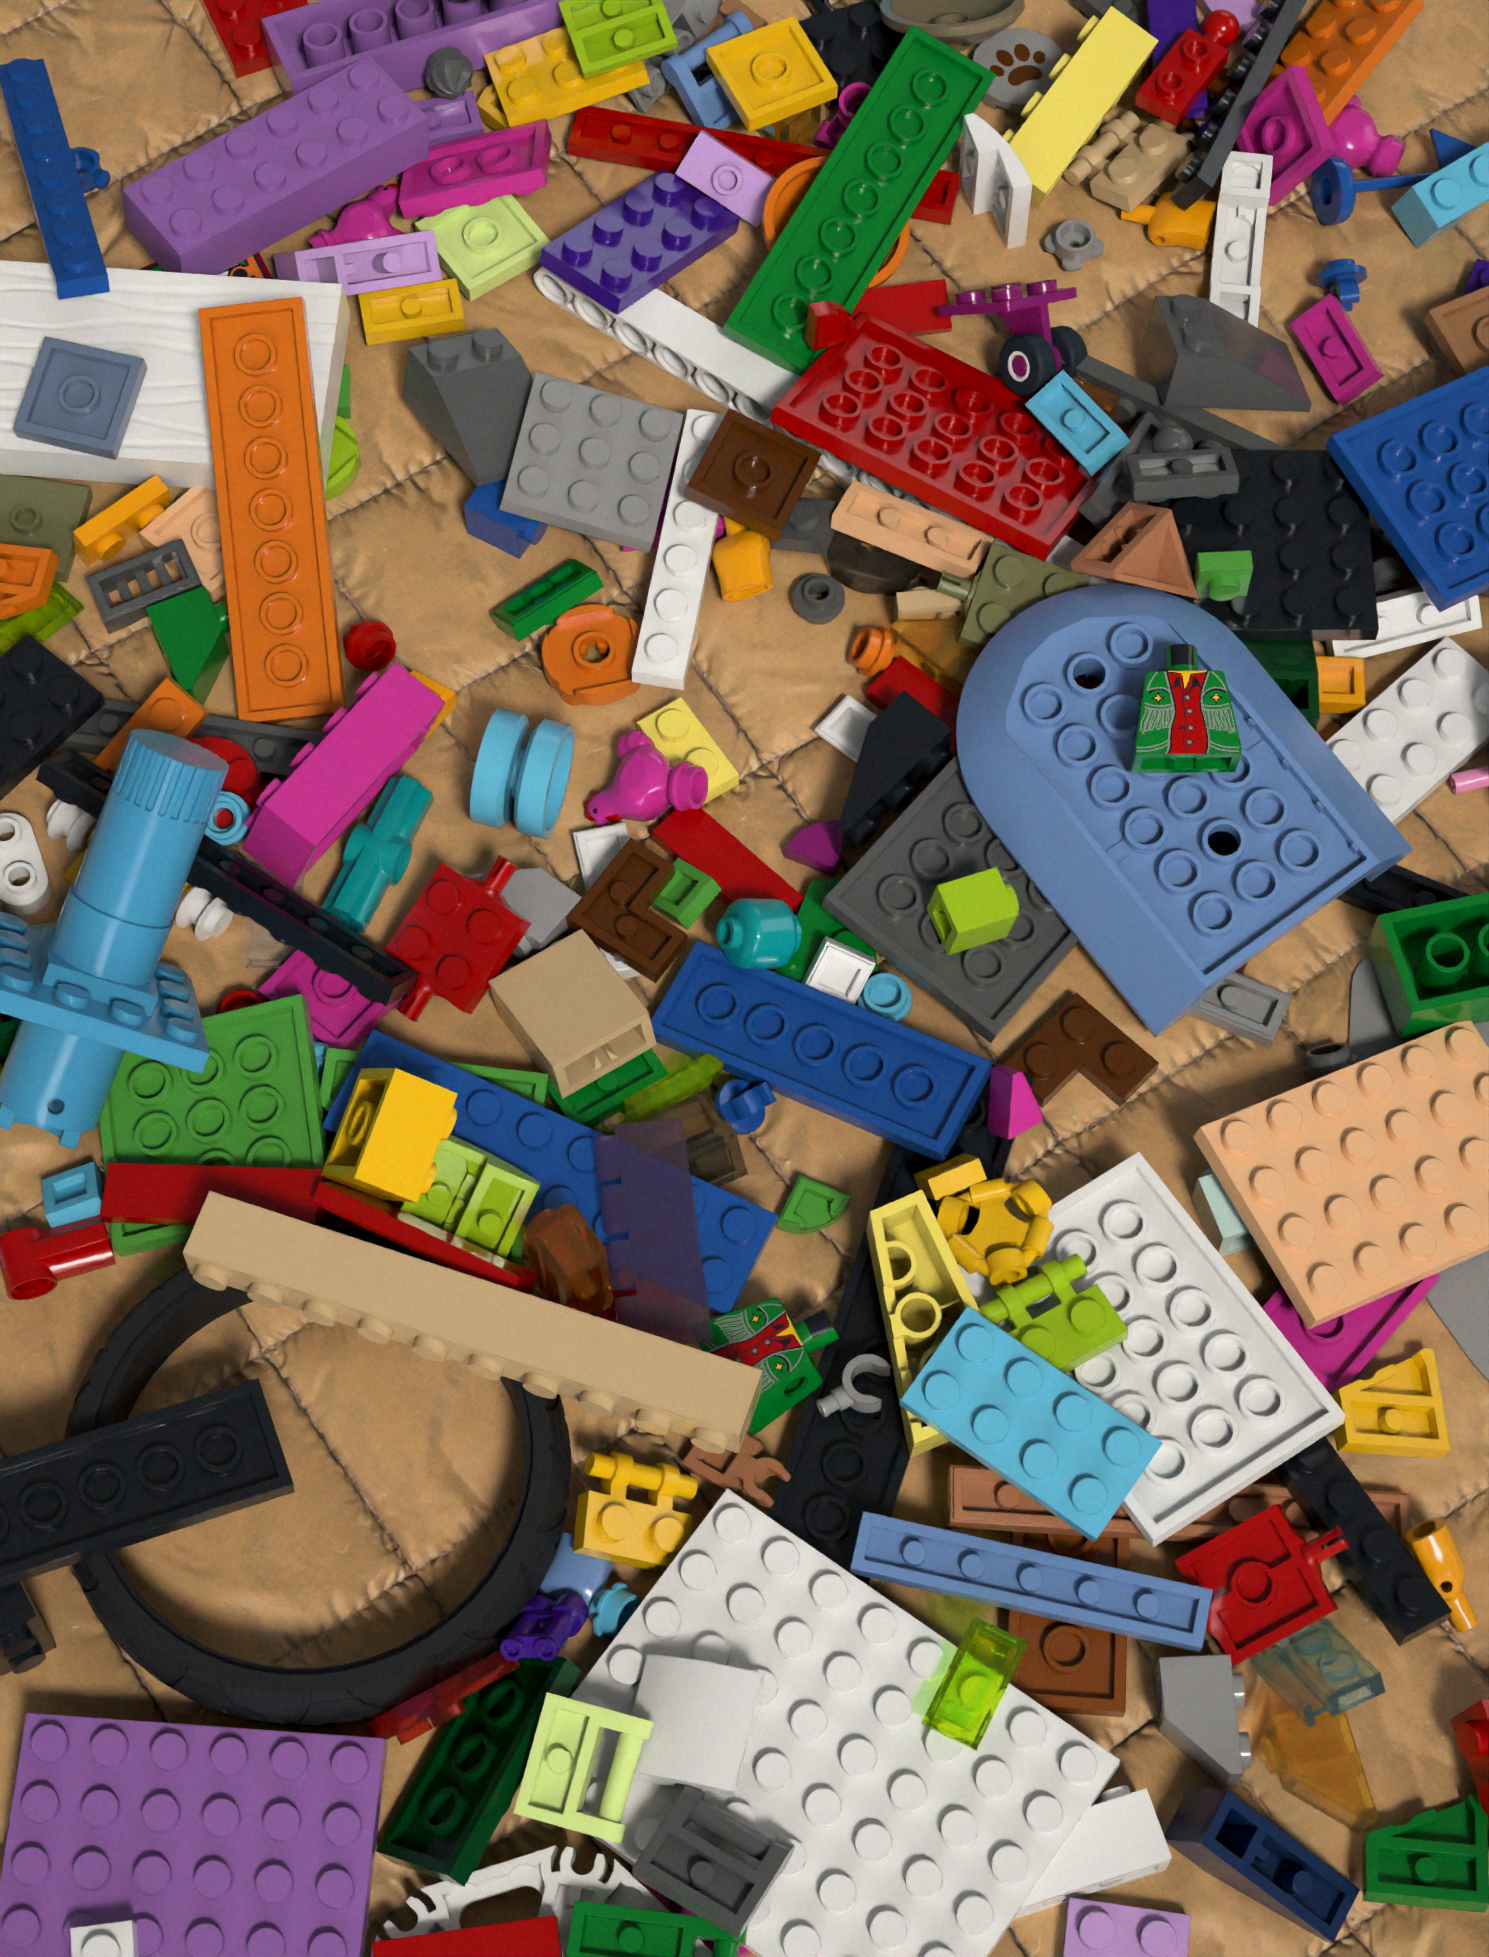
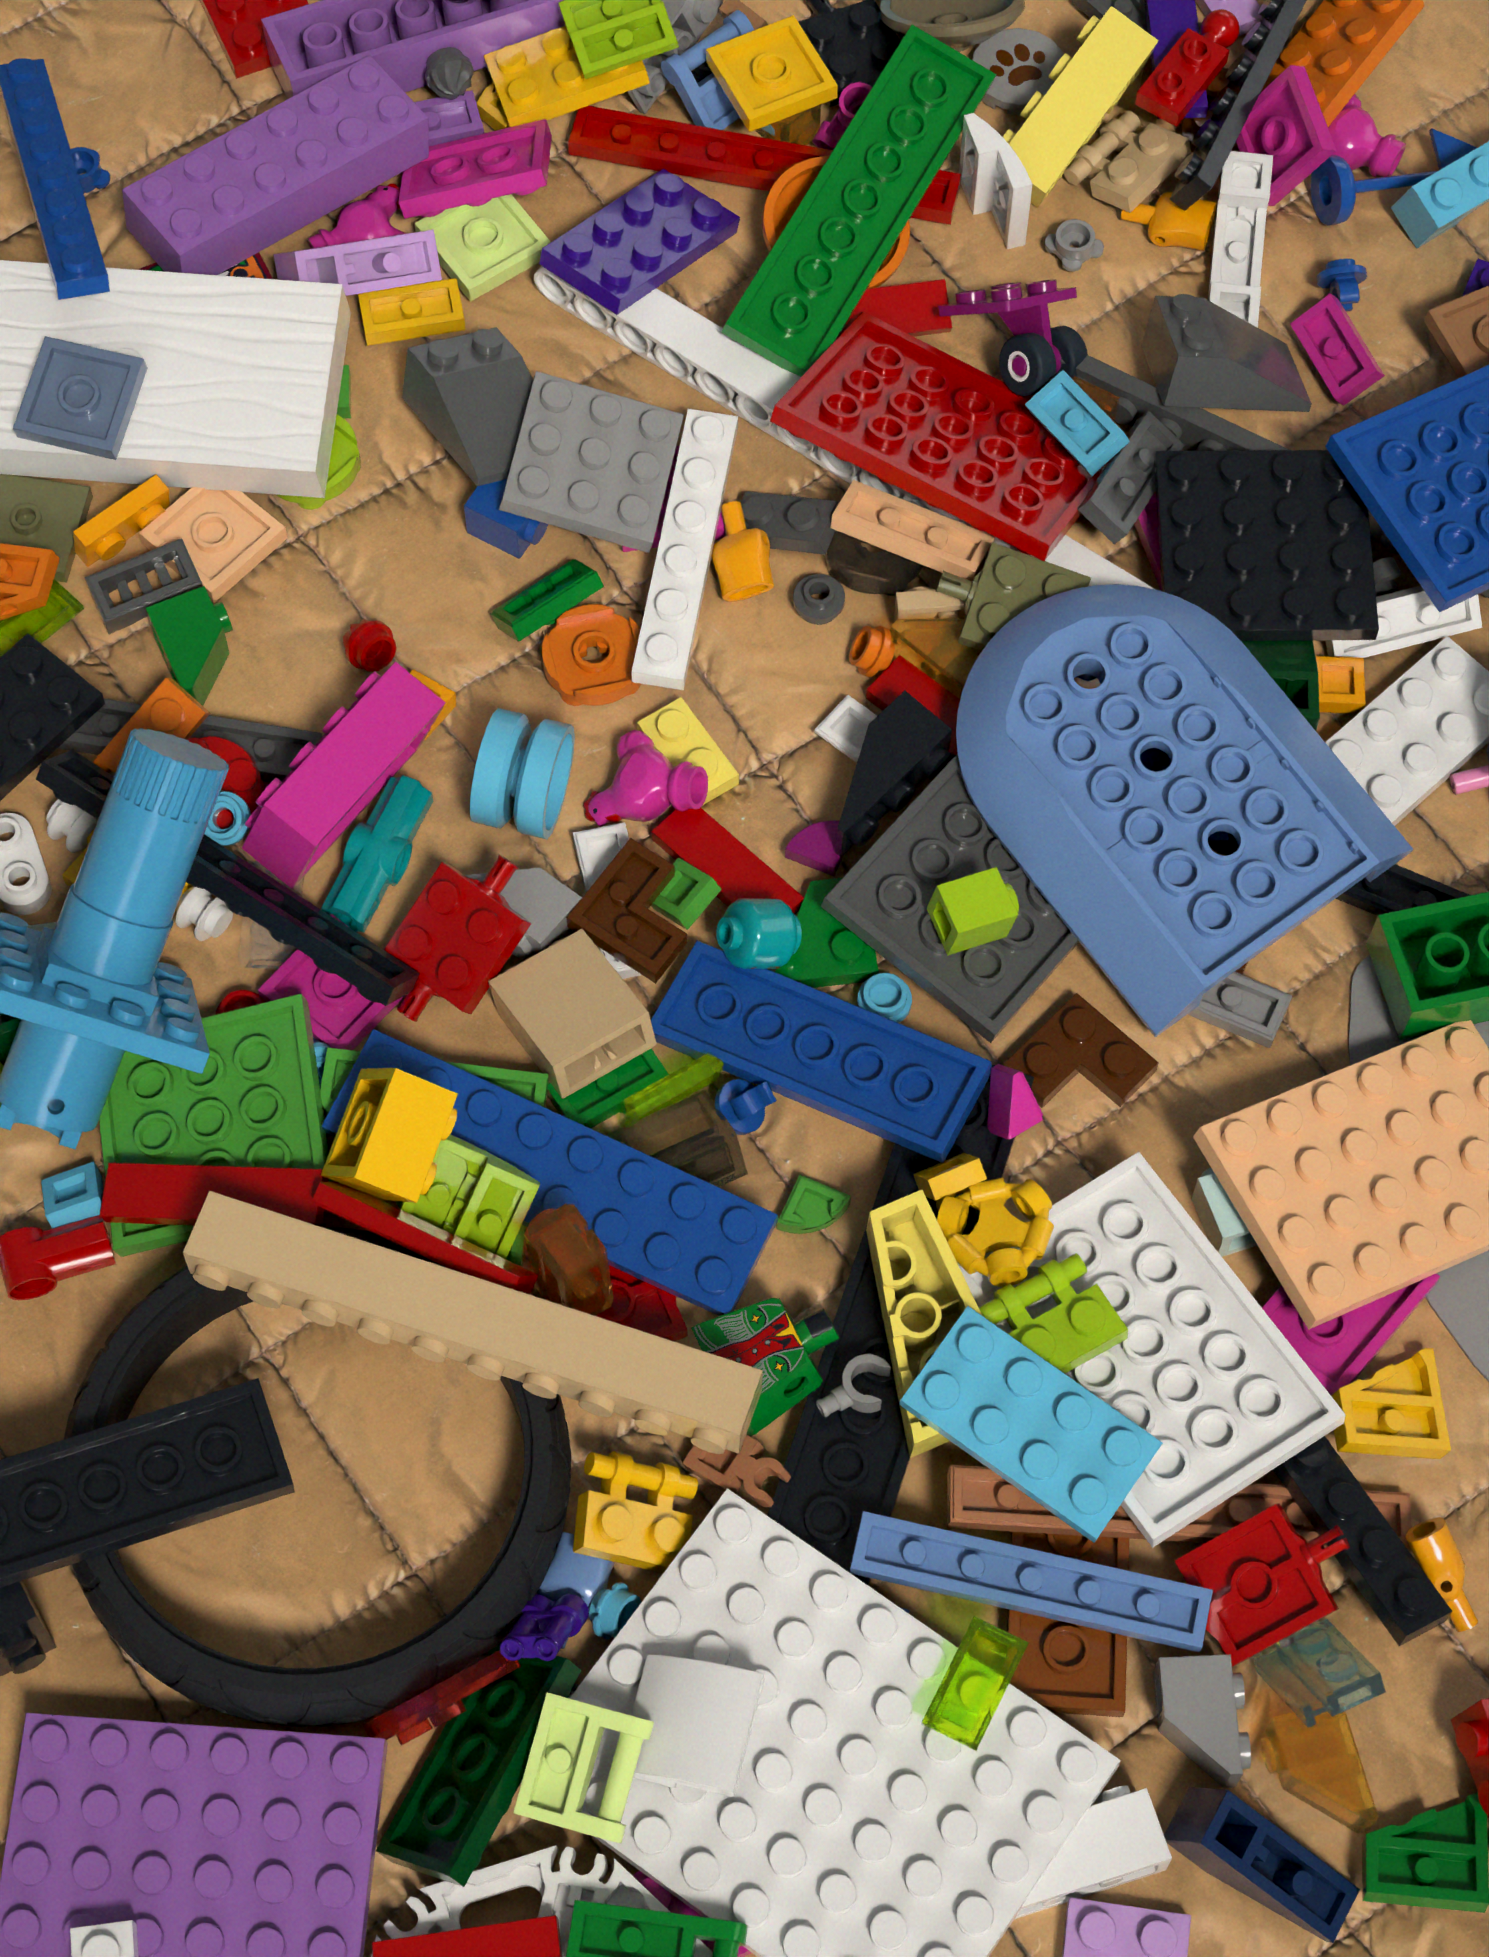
(272, 511): orange plate -> none
(660, 1218): clear purple windscreen -> none
(702, 1874): dark grey plate -> none
(727, 177): lavender plate -> none
(752, 474): reddish brown plate -> none
(829, 325): red tile -> none
(839, 970): white tile -> none
(1139, 550): nougat slope -> none
(1180, 471): dark grey plate -> none
(1185, 719): torso -> none
(1223, 574): bright green plate -> none
(1327, 1059): dark grey plate -> none

